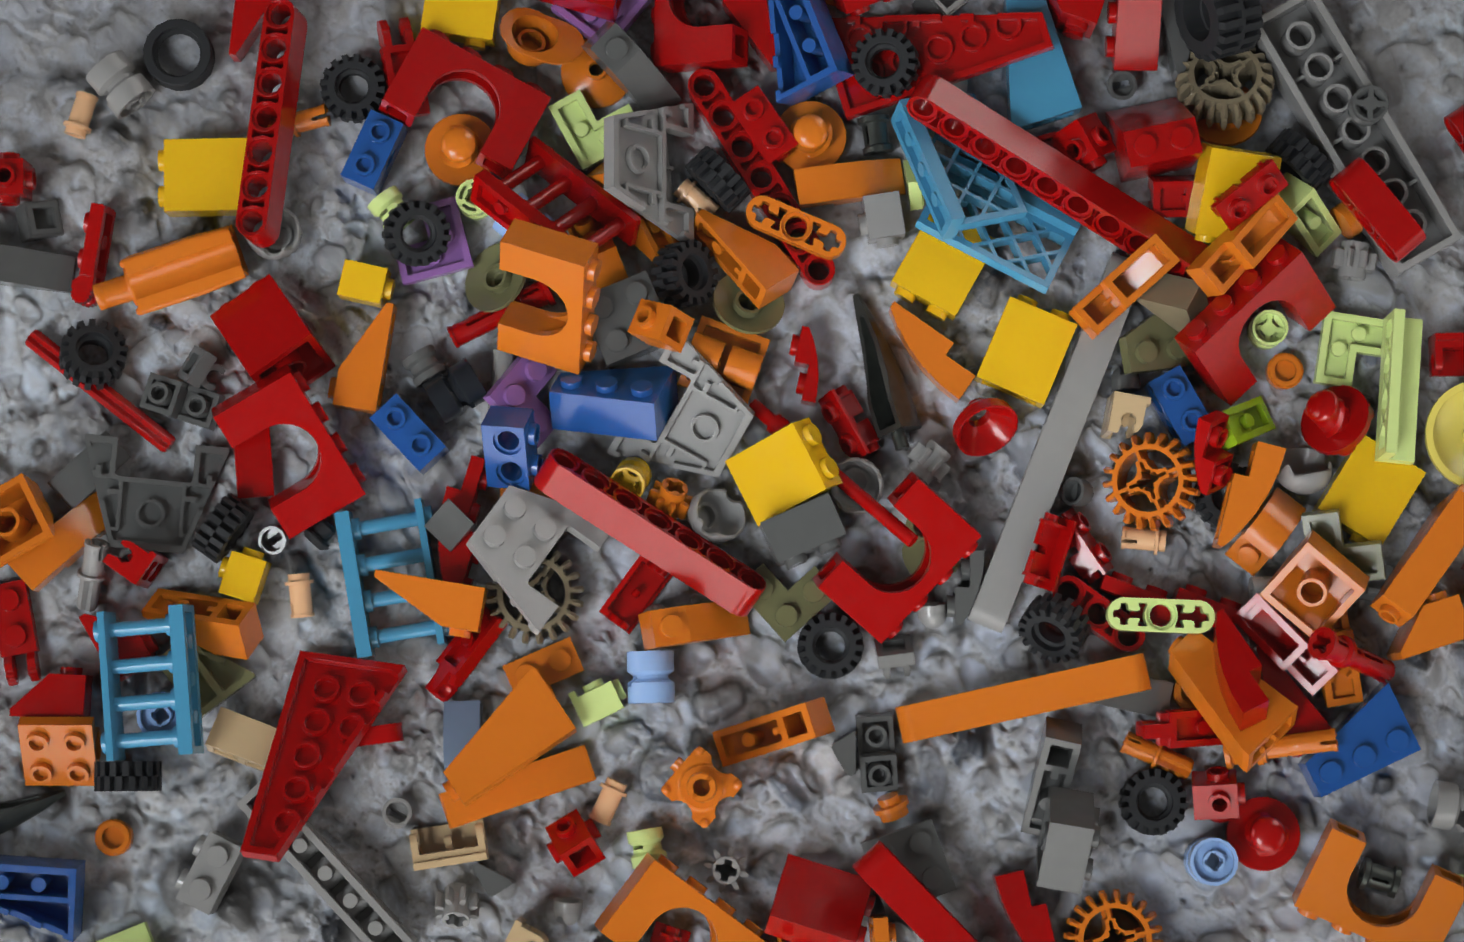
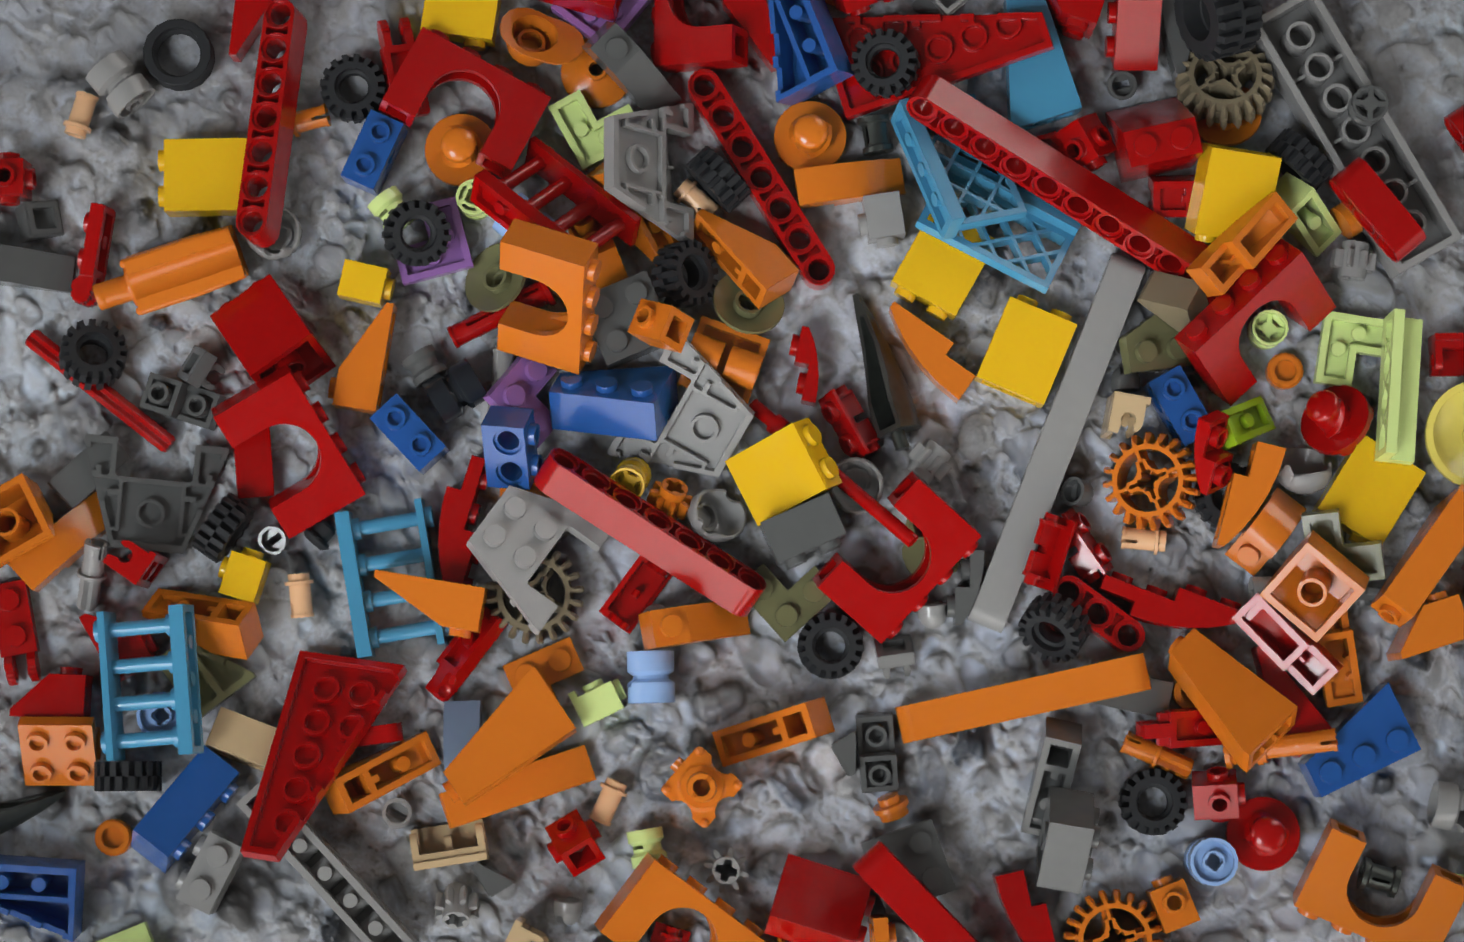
(184, 809): none -> blue wedge
(381, 773): none -> orange slope
(449, 525): dark grey slope -> none
(763, 125): red hinge -> none
(791, 212): orange beam -> none
(914, 194): yellowish green tile -> none
(988, 432): red piece -> none
(1124, 286): orange slope -> none
(1172, 903): none -> orange brick
(1188, 606): yellowish green beam -> none
(1238, 674): red slope -> none
(1255, 191): red hinge -> none
(1343, 652): red pin -> none

